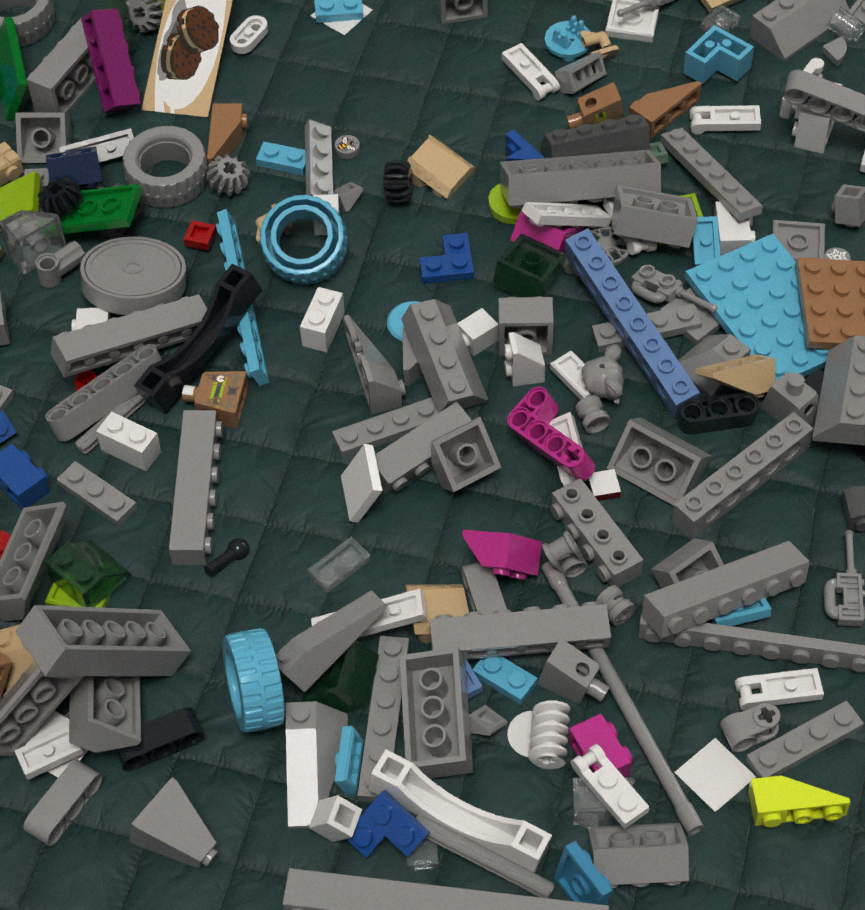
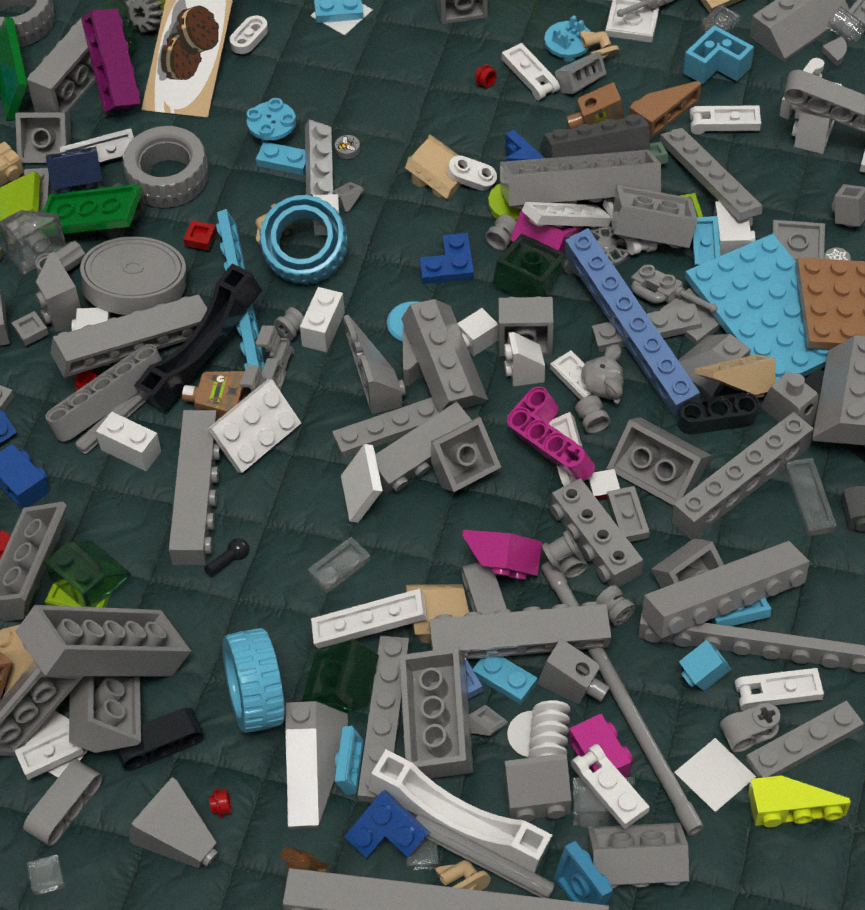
(30, 328): none -> light grey plate
(45, 875): none -> clear plate
(56, 294): none -> light grey slope
(60, 197): black gear -> none
(97, 493): light grey plate -> none
(220, 802): none -> red plate
(226, 129): medium nougat slope -> none
(228, 175): light grey gear -> none
(254, 425): none -> white plate
(271, 120): none -> medium azure plate
(275, 366): none -> light grey piece
(289, 324): none -> light grey wheel
(302, 860): none -> clear orange plate
(322, 644): light grey wedge -> none
(335, 818): white brick -> none
(397, 181): black gear -> none
(472, 174): none -> white plate
(473, 879): none -> tan piece
(485, 76): none -> red plate
(501, 232): none -> light grey wheel
(538, 787): none -> light grey slope
(628, 513): none -> light grey plate
(704, 666): none -> medium azure brick
(810, 496): none -> clear tile
(850, 586): light grey piece -> none

